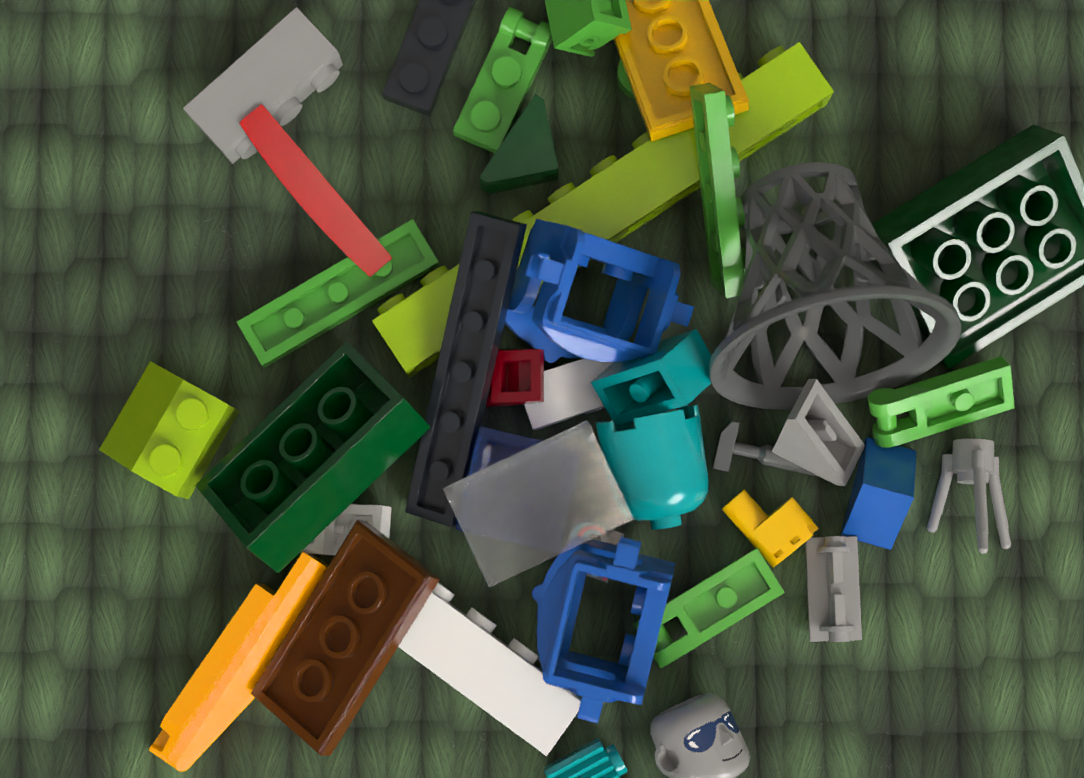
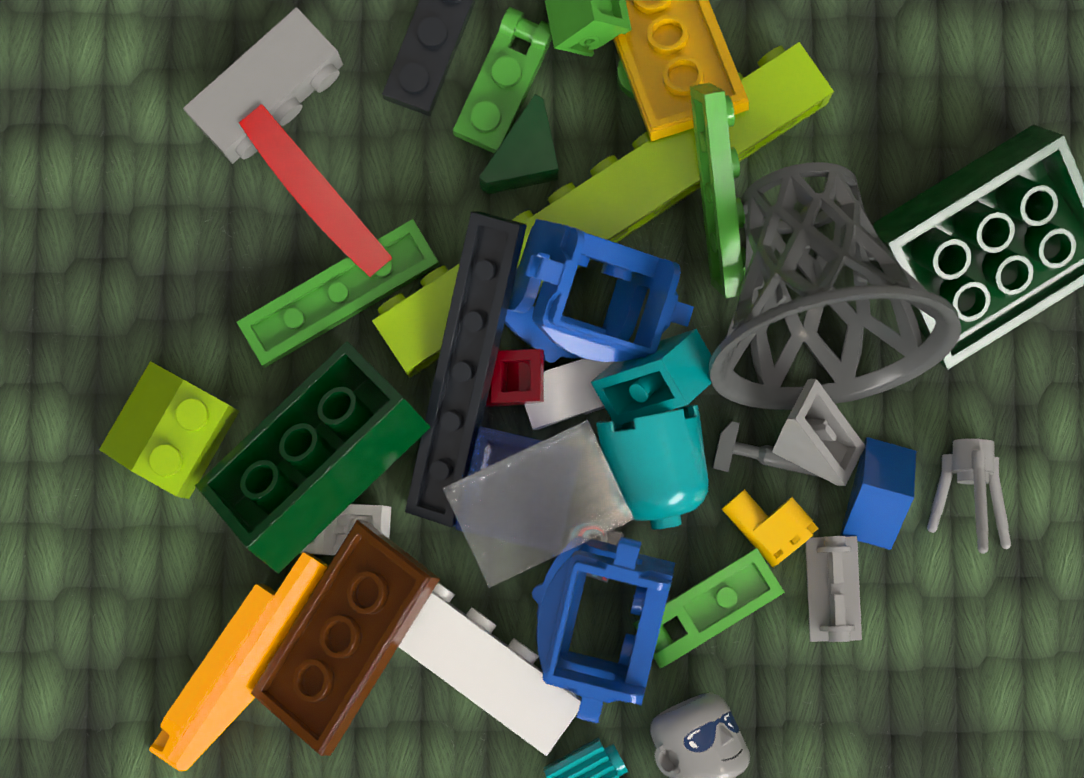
(941, 402): bright green plate -> none

